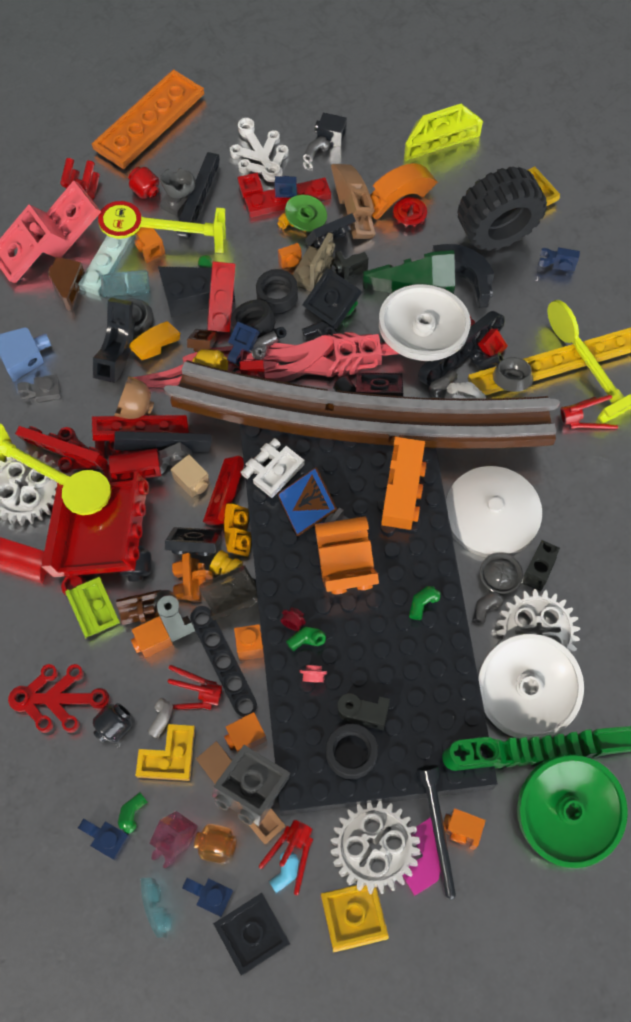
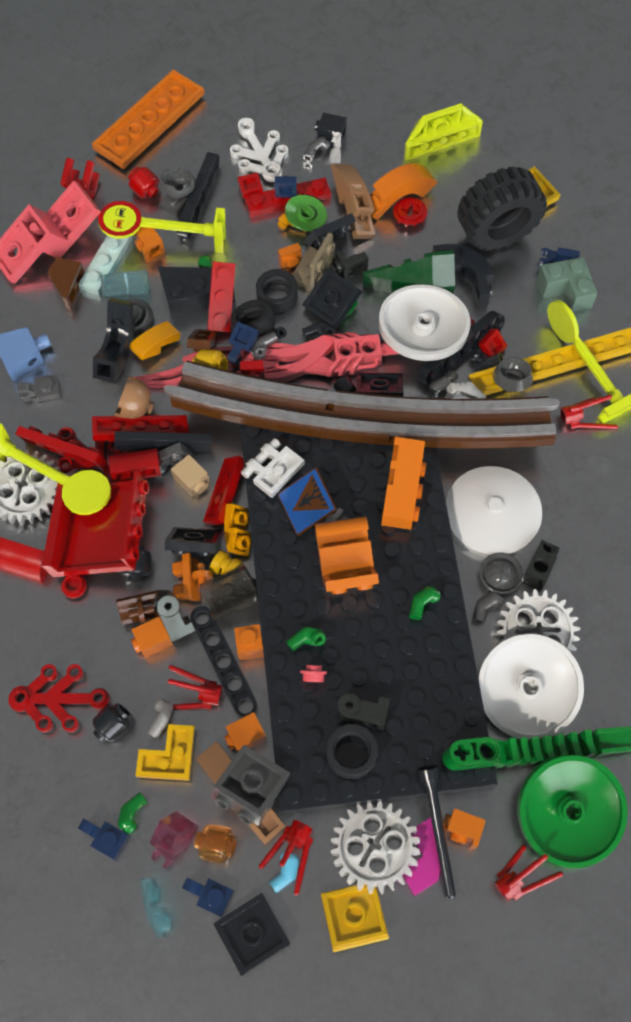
(92, 607): lime plate -> none
(293, 619): dark red plate -> none
(511, 883): none -> red plant
(568, 279): none -> sand green brick

